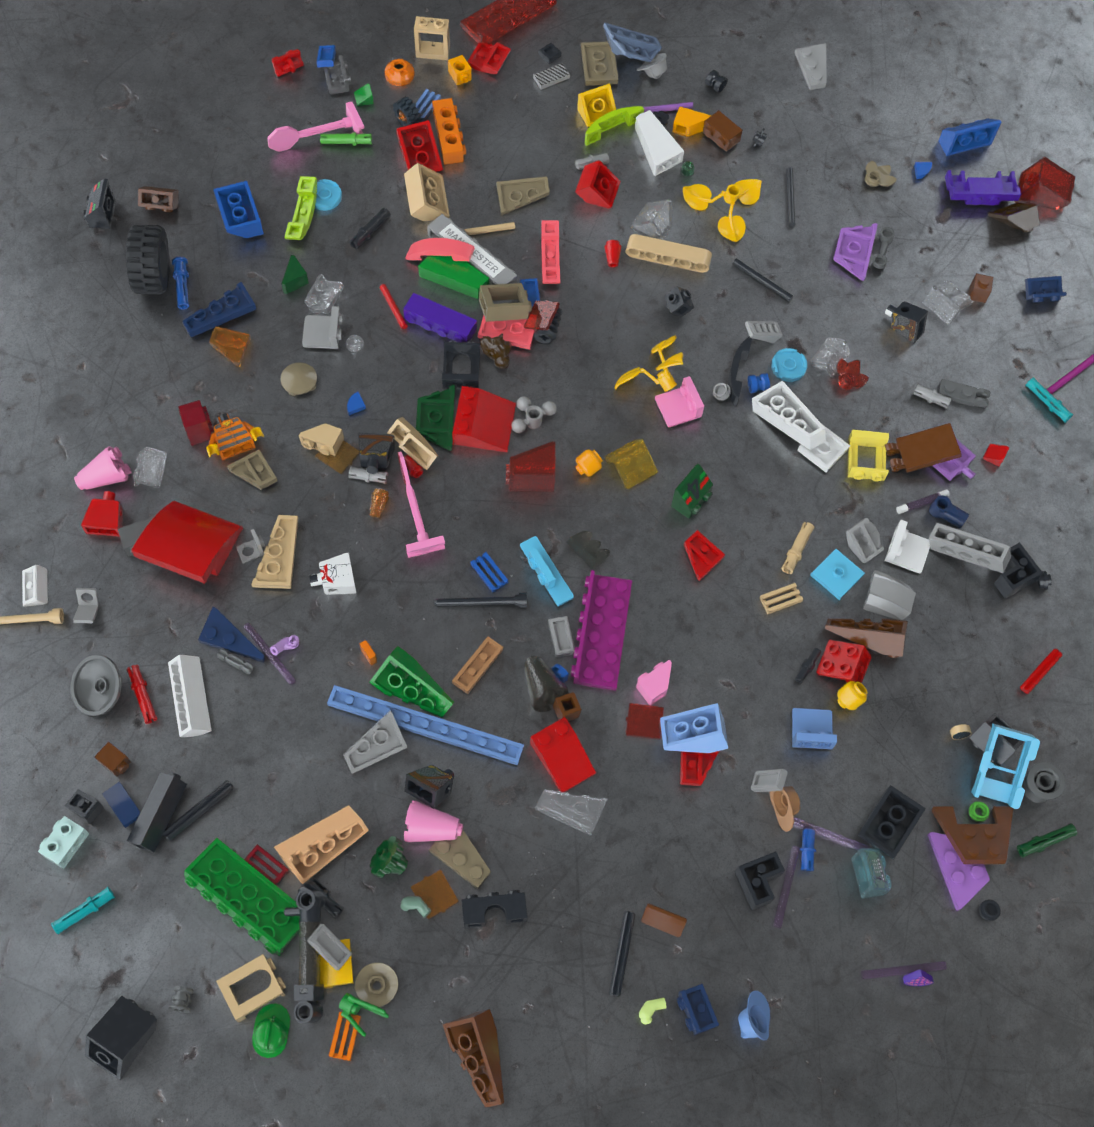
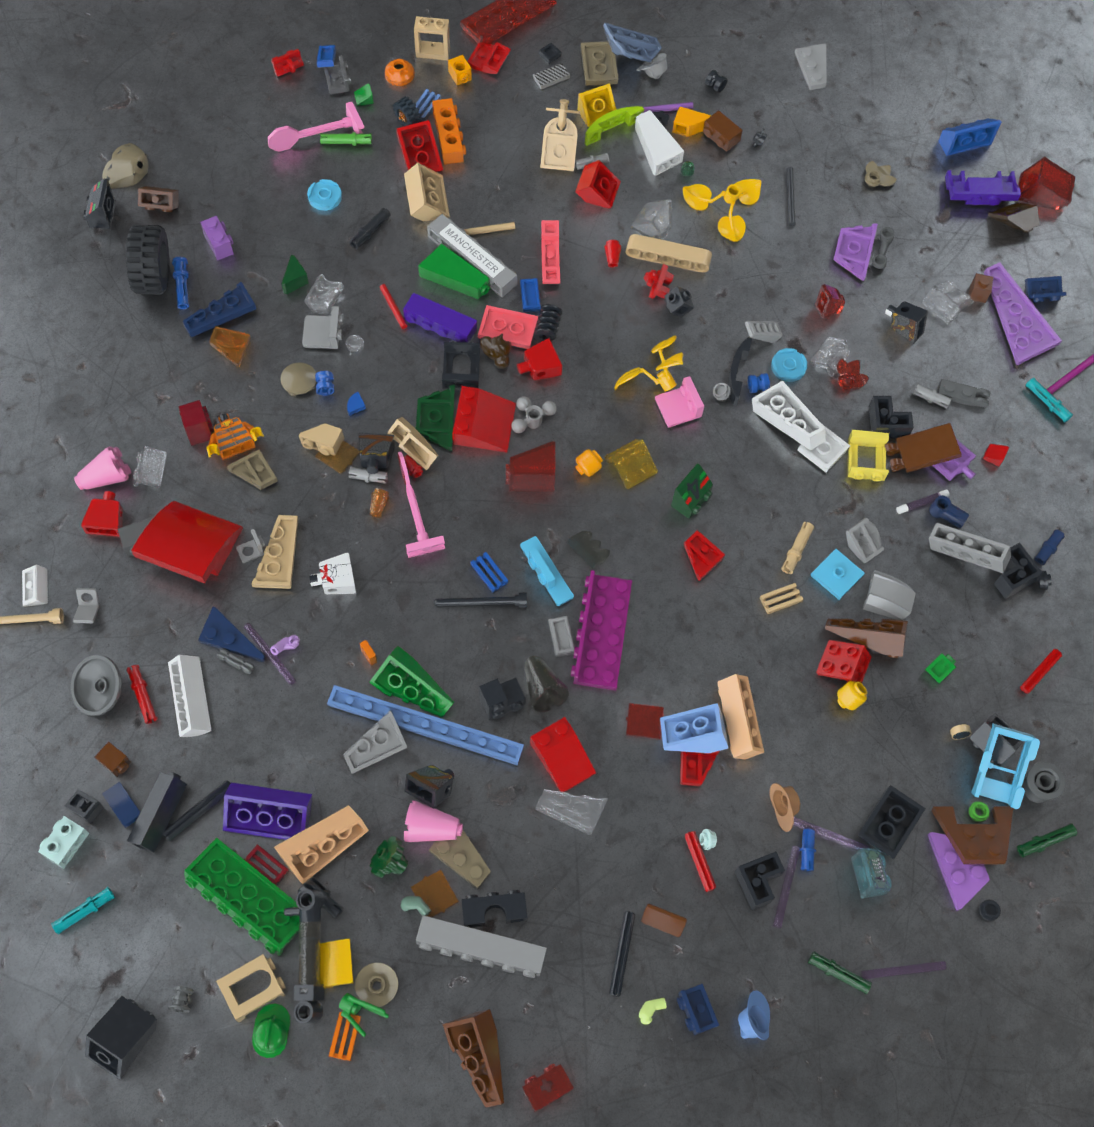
(125, 165): none -> dark tan piece
(216, 237): none -> medium lavender brick
(238, 210): blue slope -> none
(265, 811): none -> dark purple slope
(304, 209): lime slope -> none
(325, 386): none -> blue wheel
(329, 947): light grey tile -> none
(440, 247): coral slope -> none
(477, 665): medium nougat plate -> none
(481, 946): none -> light grey brick
(501, 698): none -> black brick
(504, 311): dark tan window -> none
(521, 192): dark tan wing -> none
(541, 315): clear red piece -> none
(541, 361): none -> red torso
(557, 145): none -> tan plate
(560, 672): blue tile -> none
(560, 1086): none -> clear red brick
(567, 707): reddish brown brick -> none
(655, 684): bright pink slope -> none
(656, 280): none -> red hips
(700, 861): none -> red axle
(707, 839): none -> light aqua plate
(740, 717): none -> light nougat brick
(763, 280): black bar -> none
(769, 780): light grey tile -> none
(808, 665): black bar -> none
(812, 729): medium blue bracket -> none
(829, 301): none -> clear red slope
(839, 972): none -> dark green pin
(886, 421): none -> black brick
(907, 549): white bracket -> none
(918, 978): dark purple tile -> none
(922, 169): blue tile -> none
(941, 667): none -> green bracket
(1022, 322): none -> medium lavender wing
(1049, 547): none -> dark blue pin

